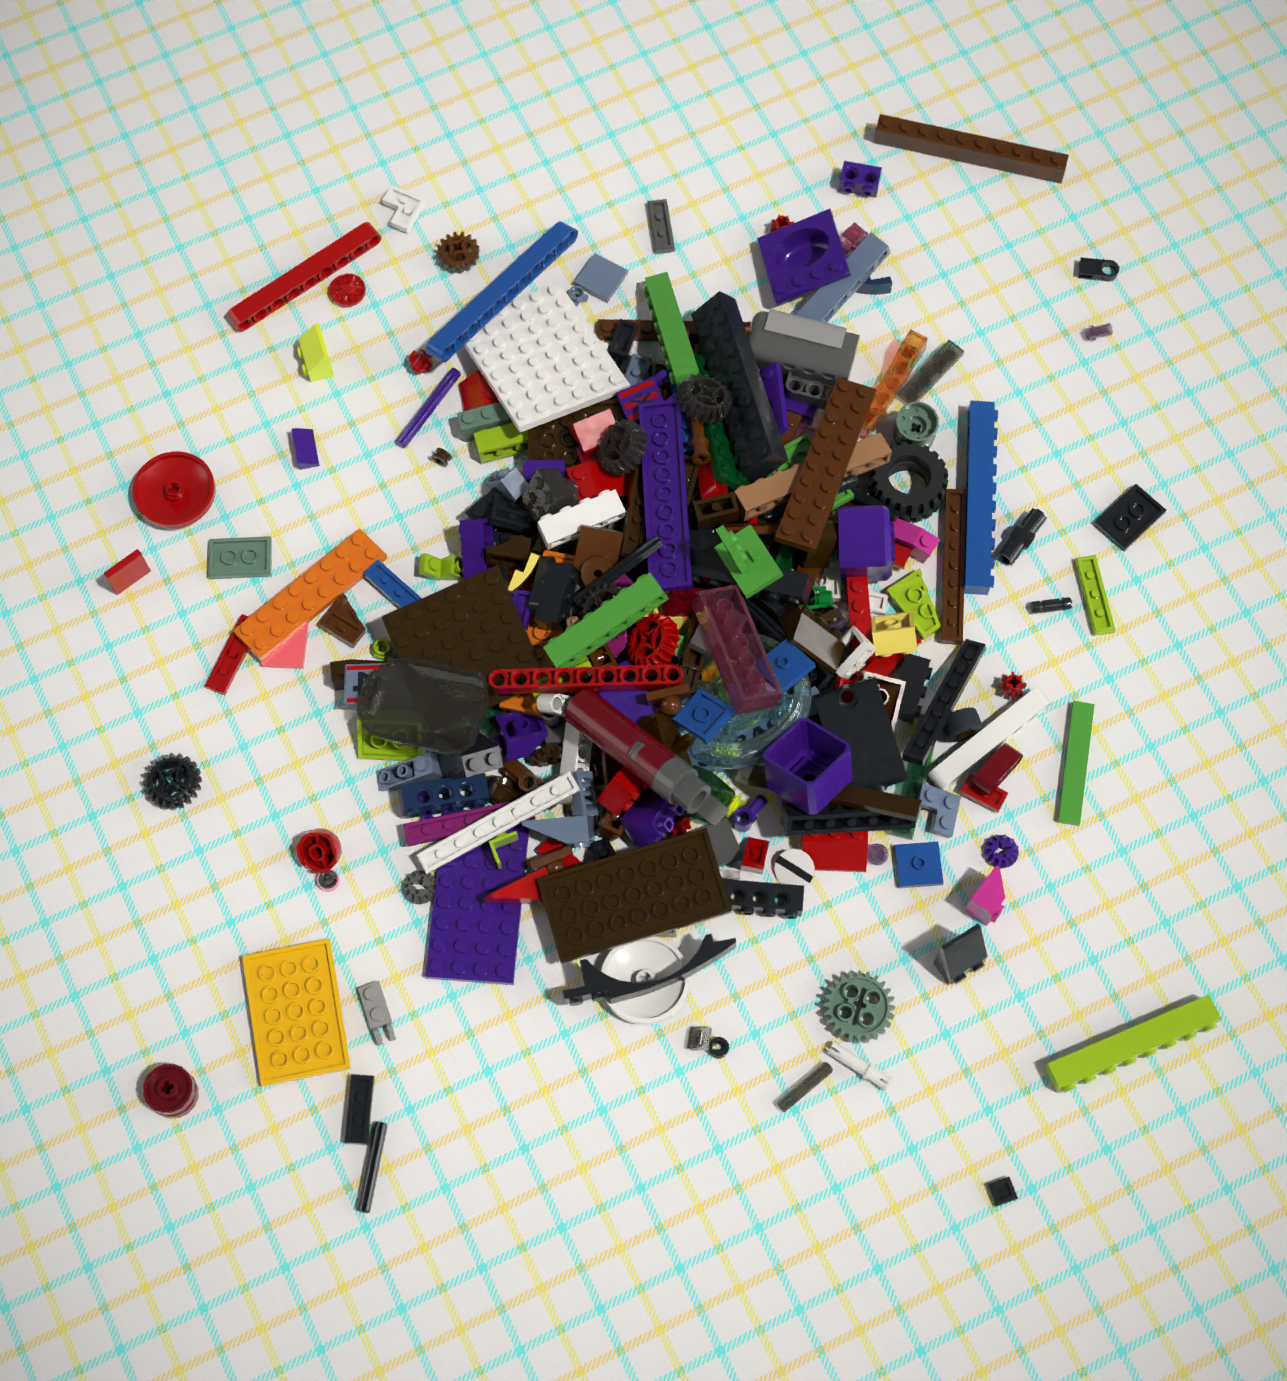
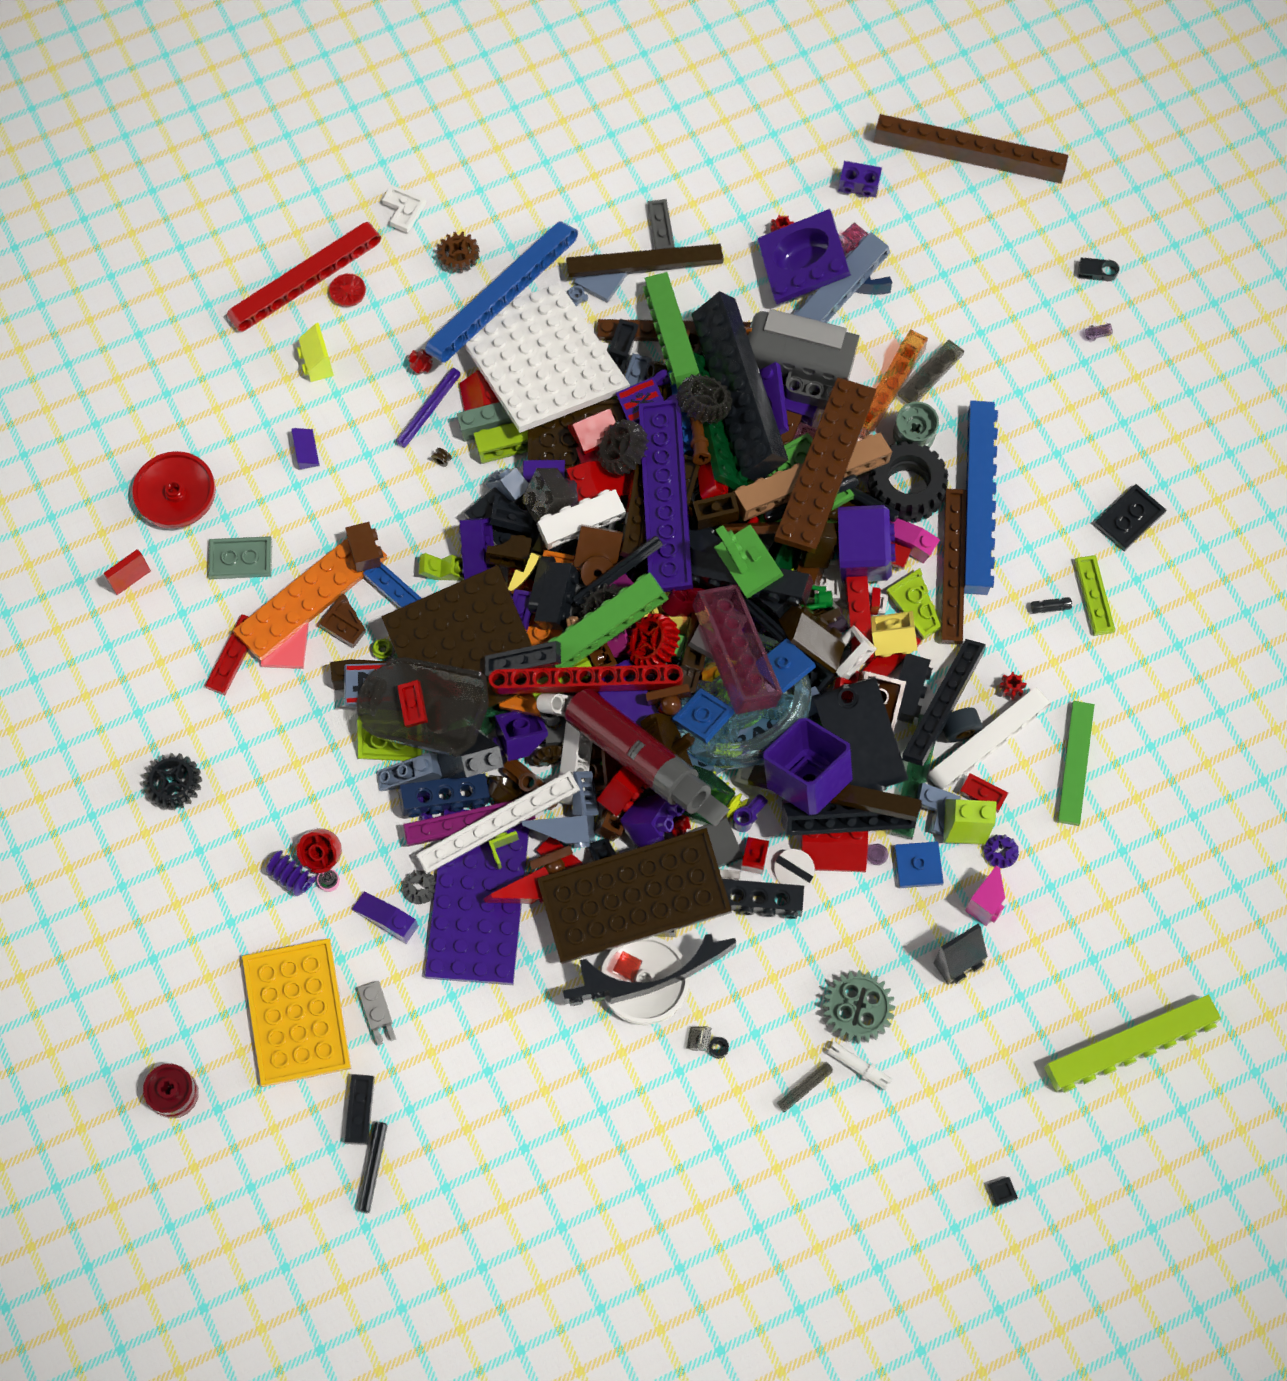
(288, 875): none -> dark purple piece
(363, 546): none -> reddish brown brick
(386, 916): none -> dark purple slope
(412, 703): none -> red plate
(525, 658): none -> black plate
(627, 966): none -> clear red tile
(644, 260): none -> dark brown tile
(875, 600): none -> red tile
(968, 821): none -> lime slope
(997, 768): dark red beam -> none
(1022, 536): black piece -> none

